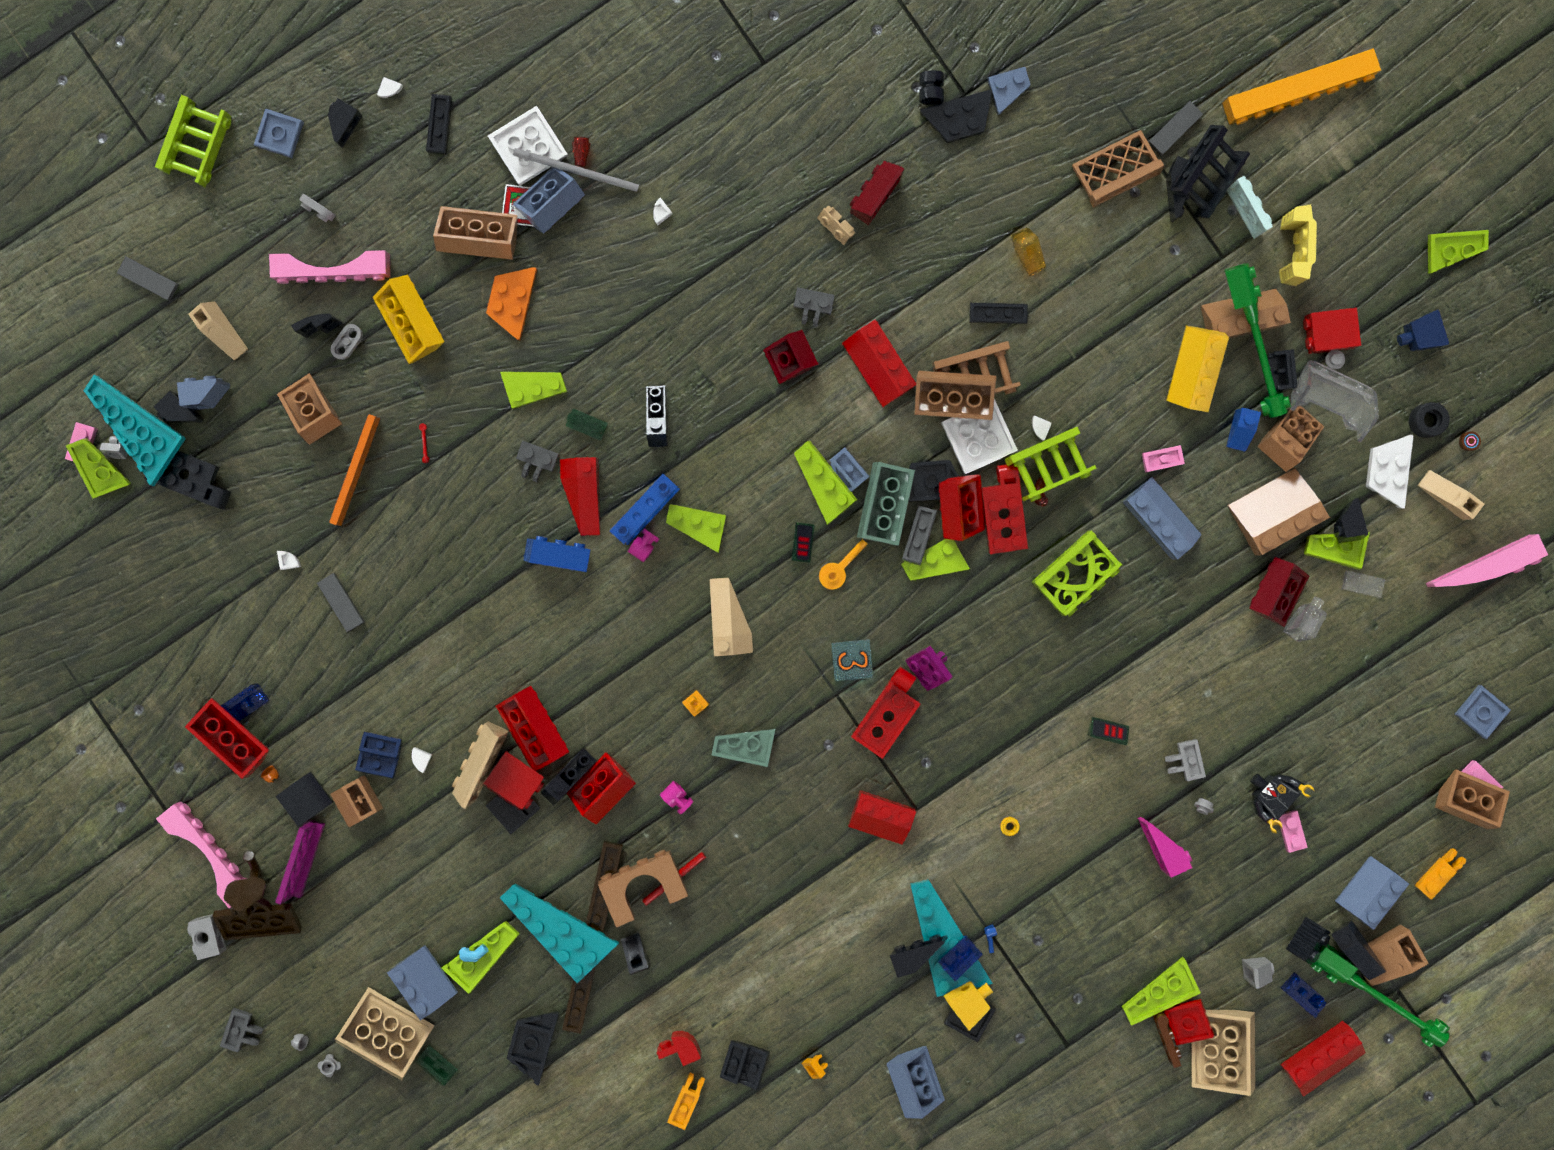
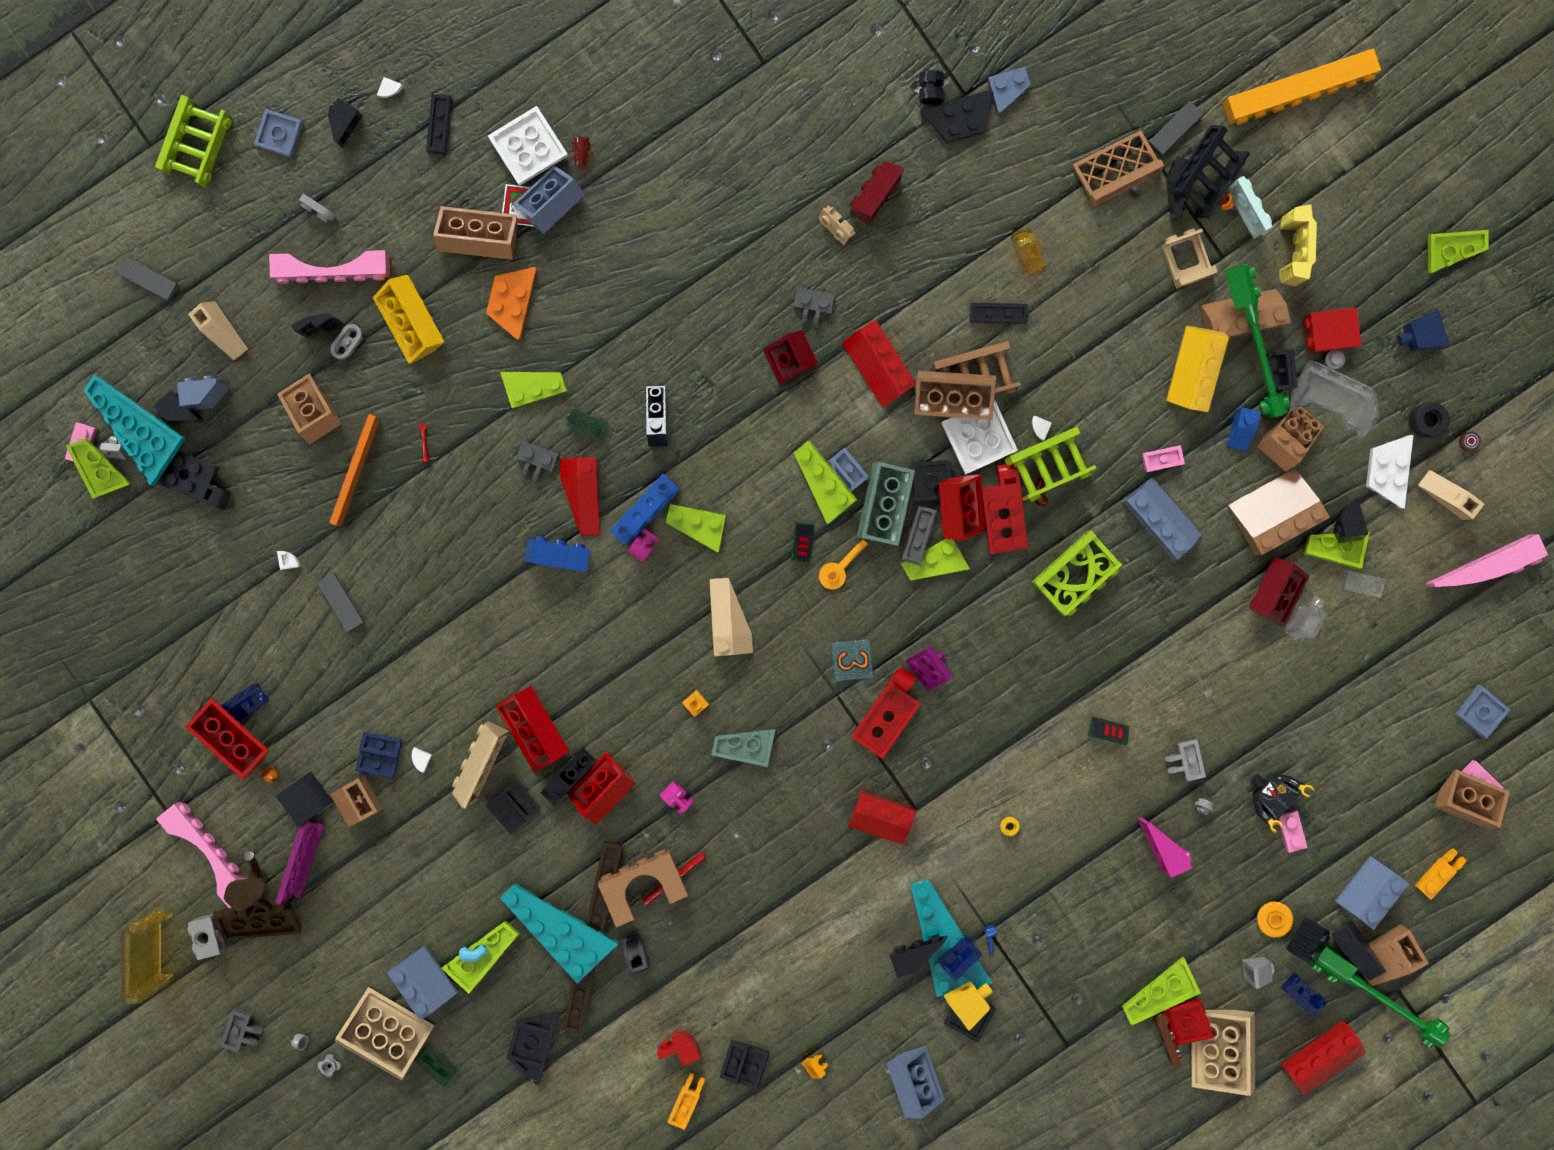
(142, 959): none -> clear yellow panel
(514, 781): red brick -> none
(527, 155): light grey bar -> none
(661, 211): white tile -> none
(1192, 274): none -> tan window
(1224, 204): none -> orange hinge
(1275, 919): none -> light orange wheel

